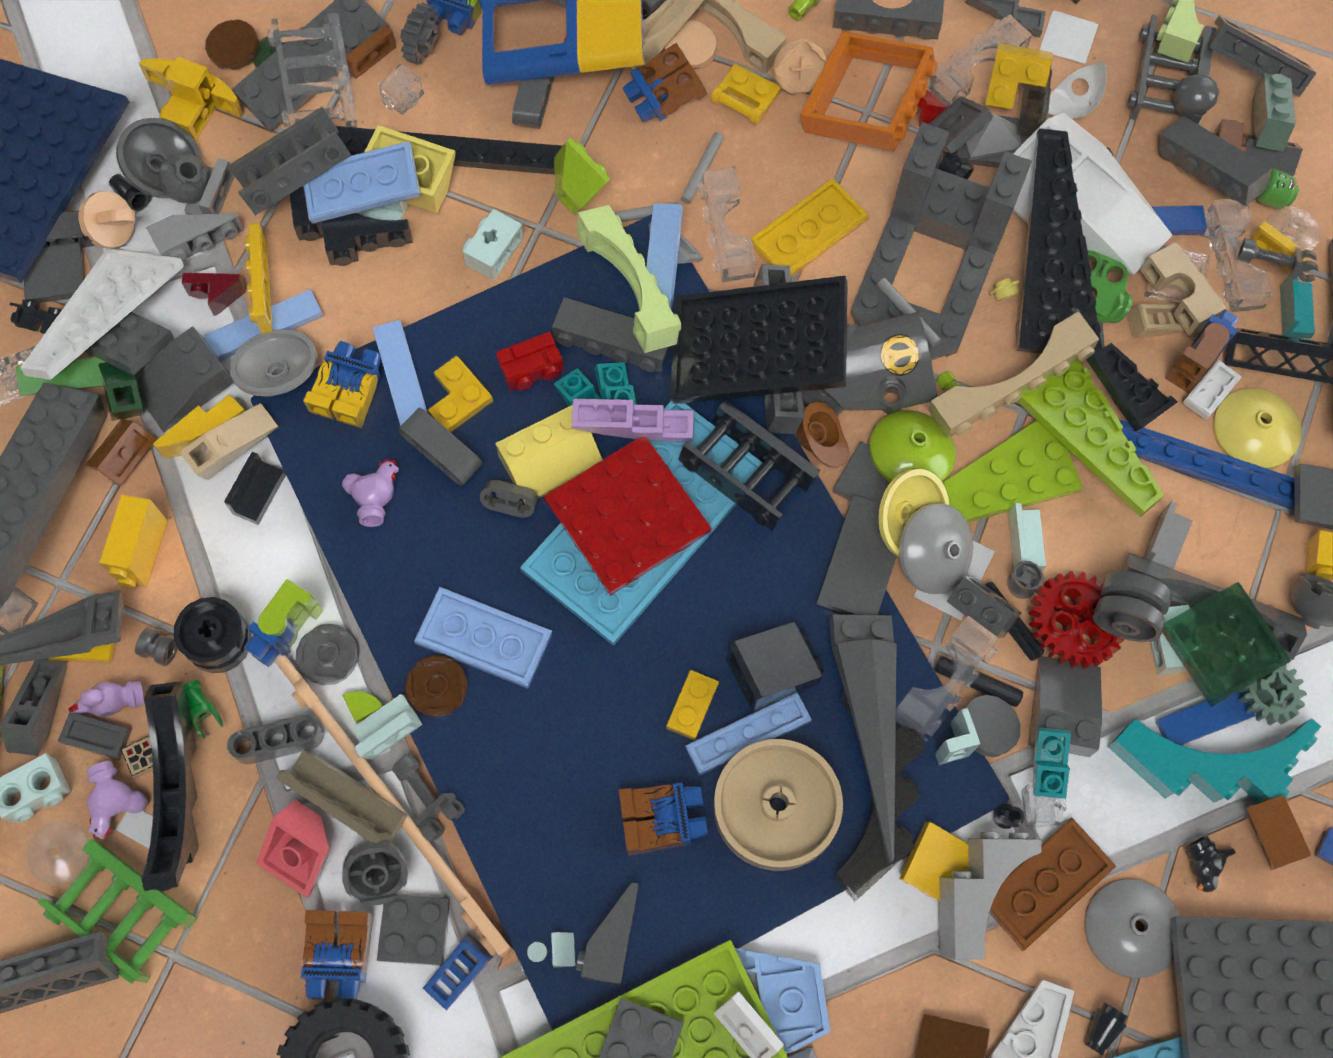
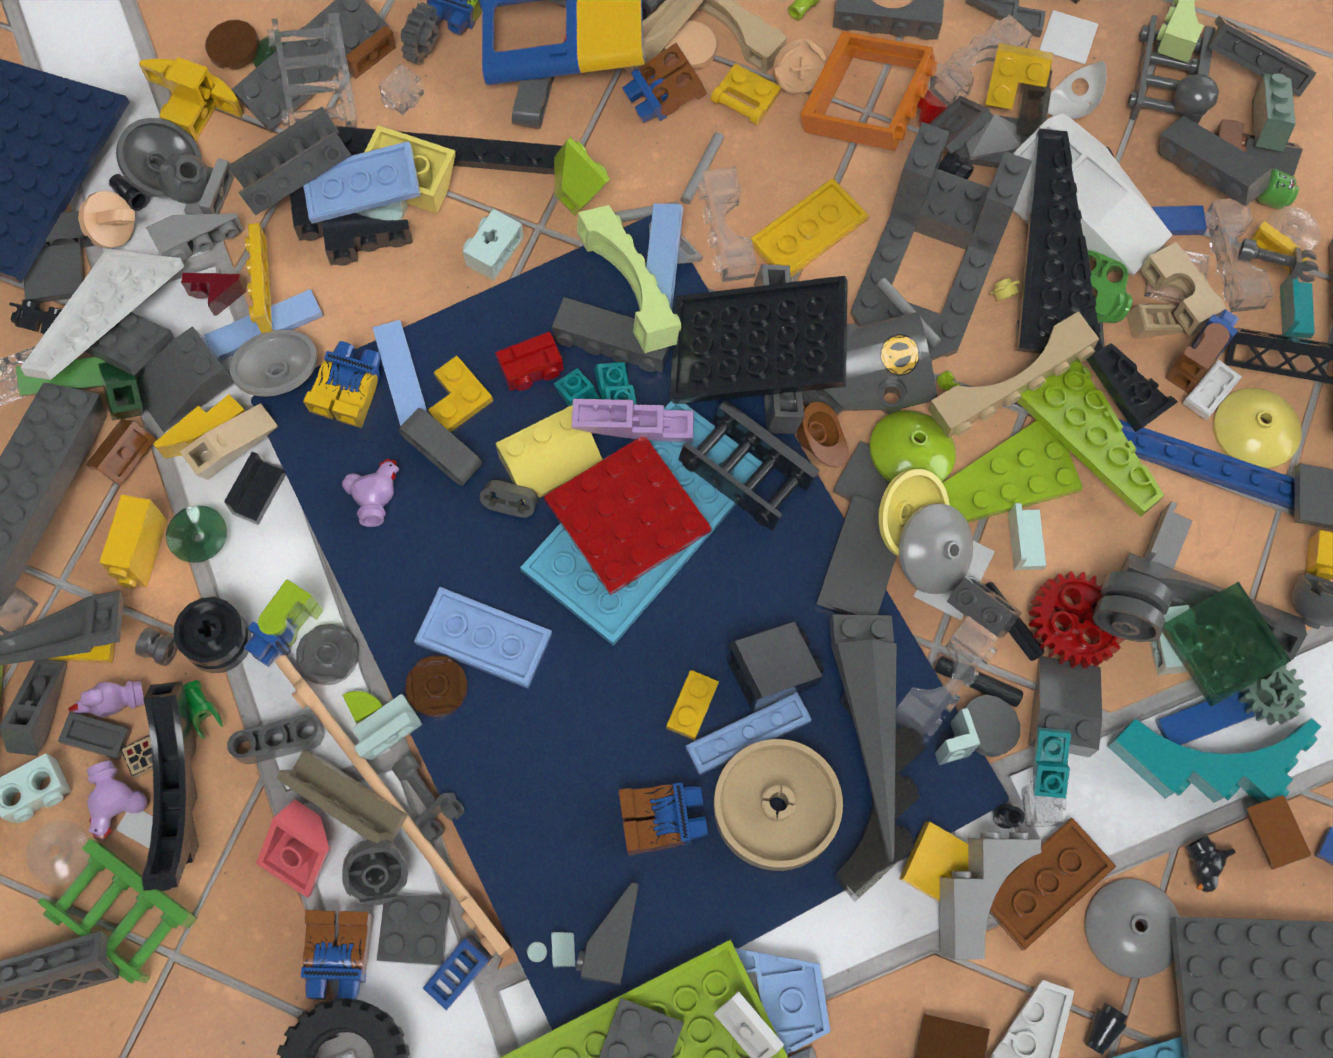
(190, 523): none -> clear green dish
(1028, 574): flat silver wheel -> none

